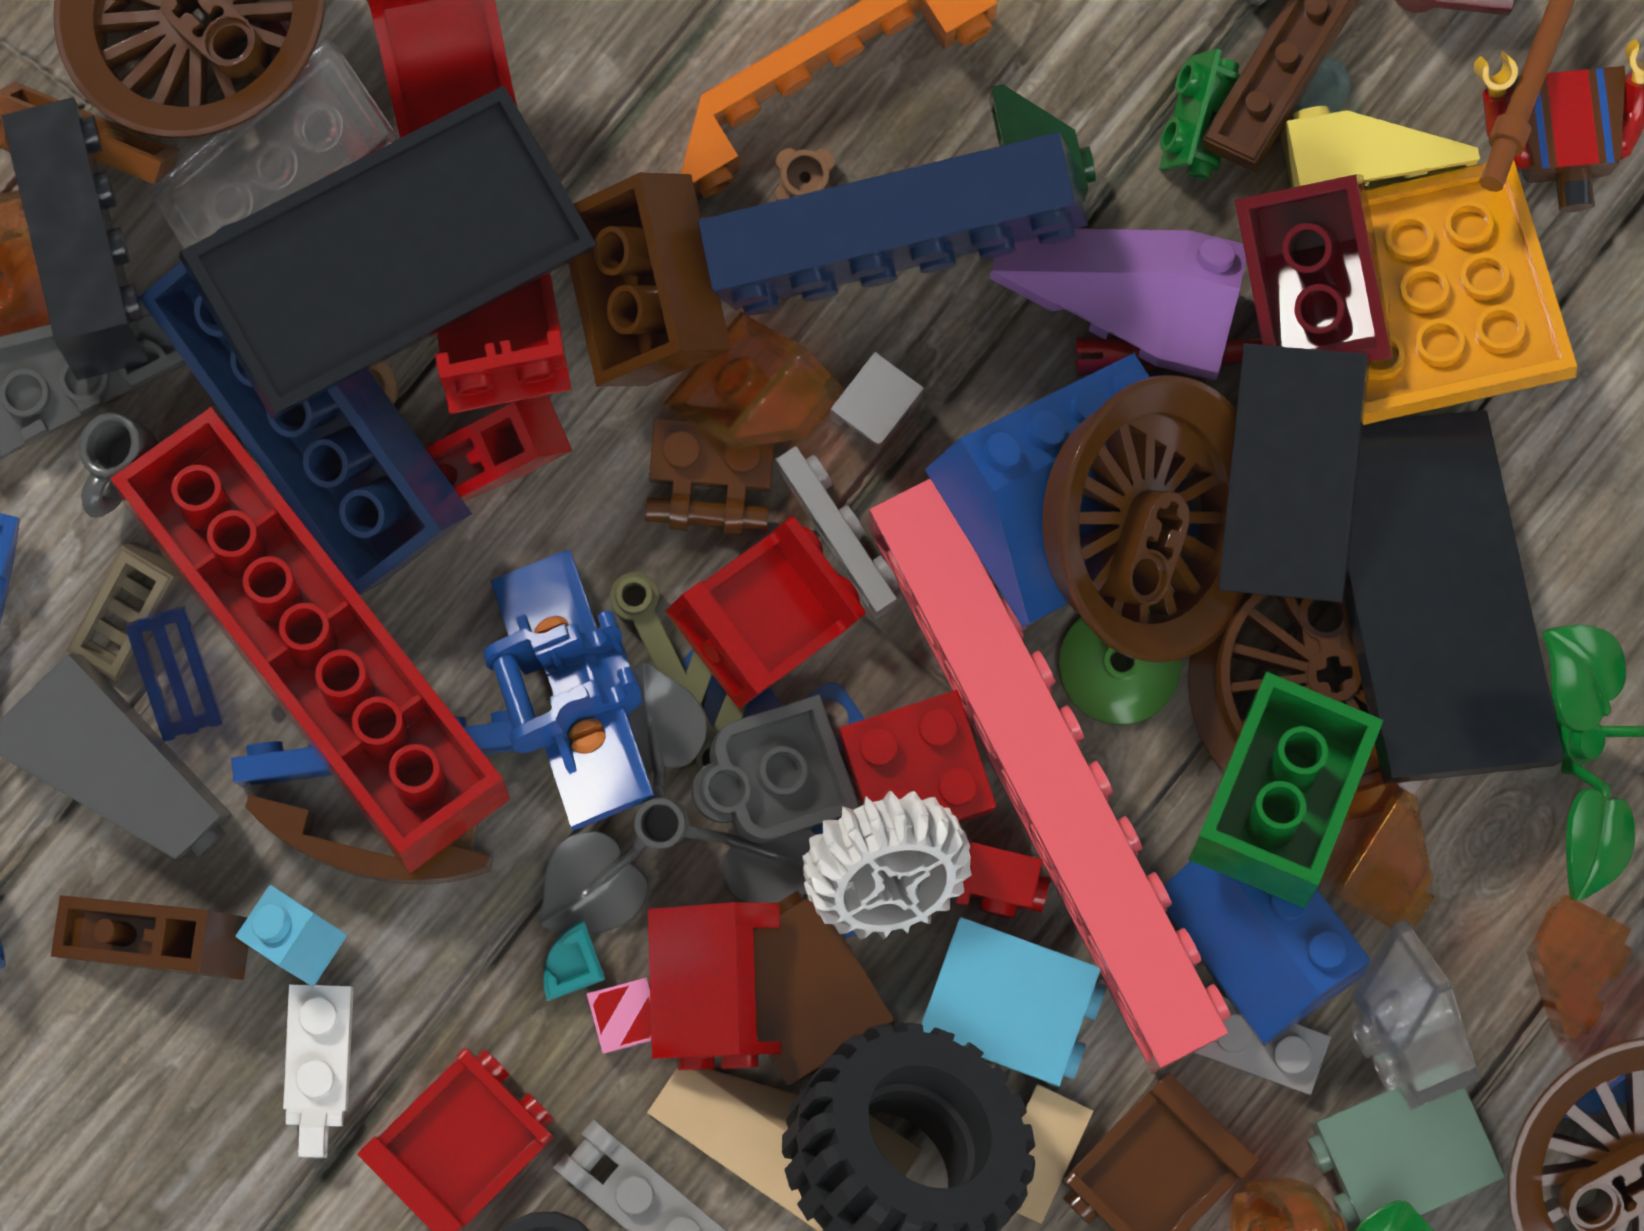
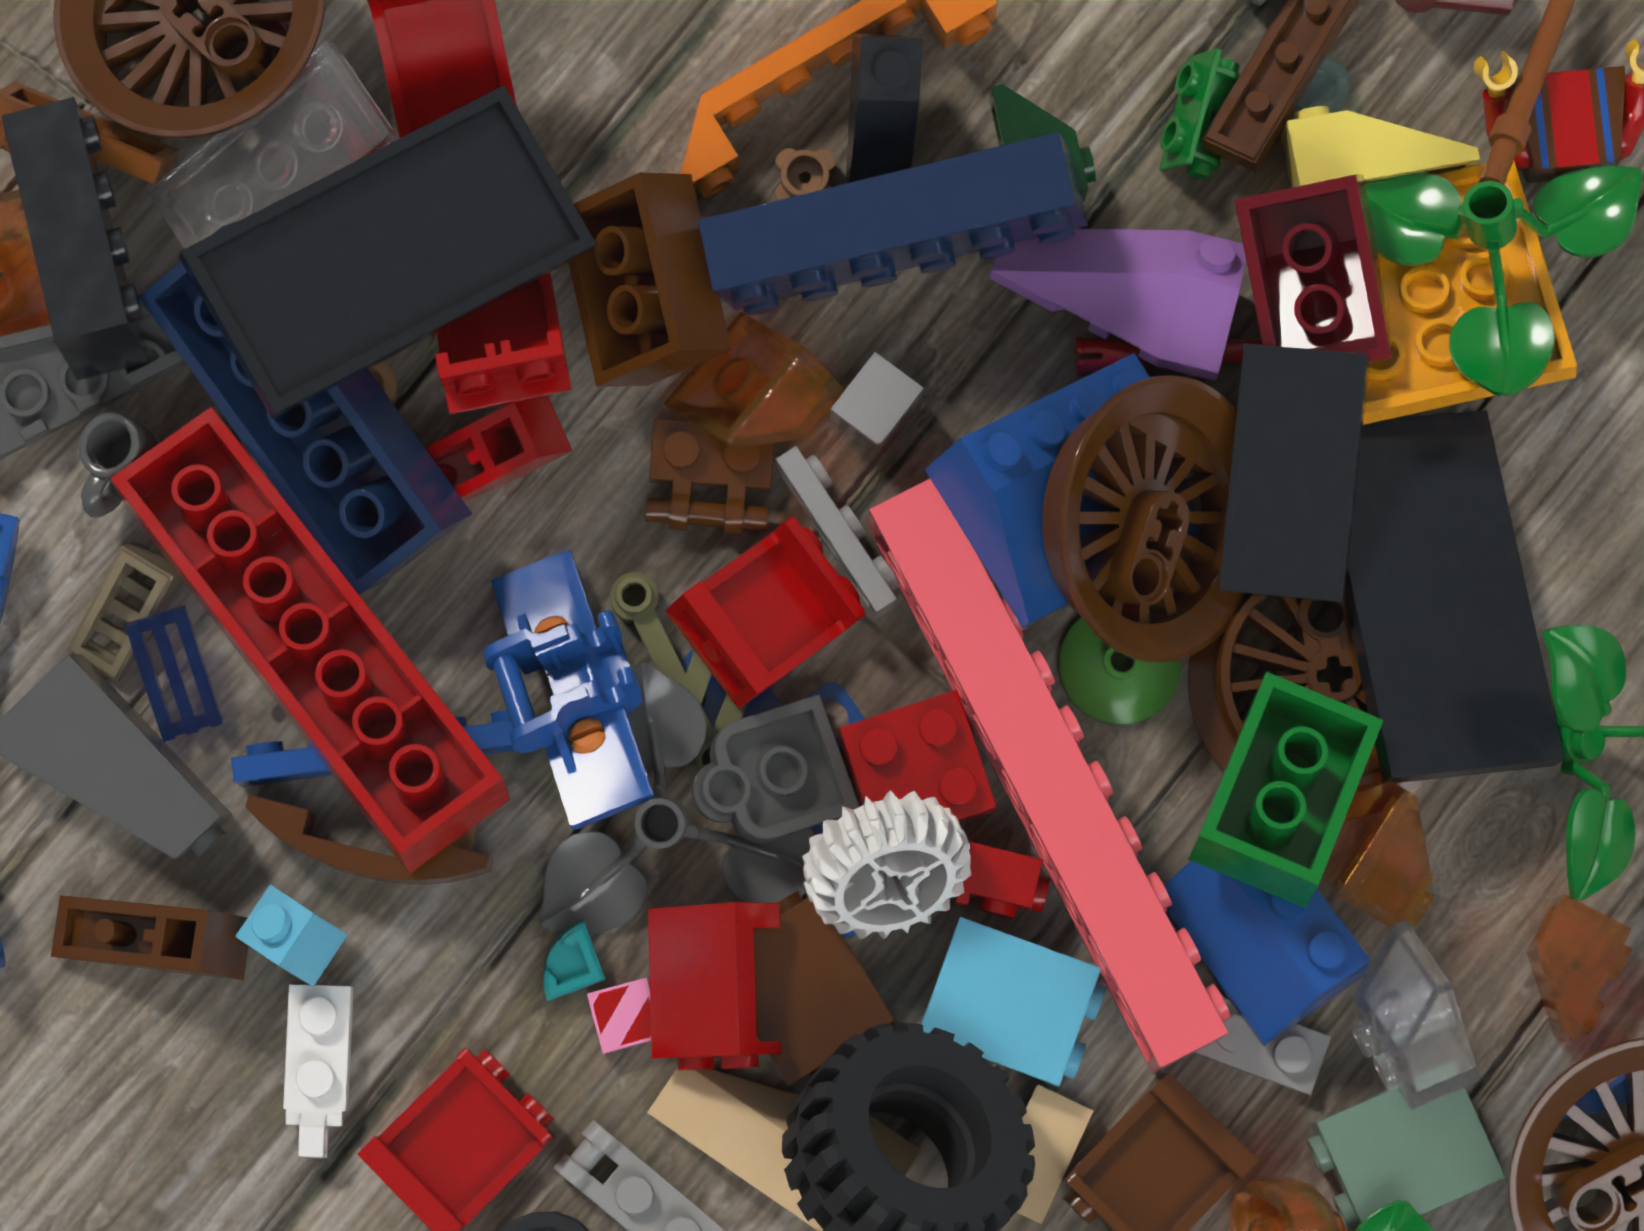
(882, 104): none -> black slope
(1503, 345): none -> green plant

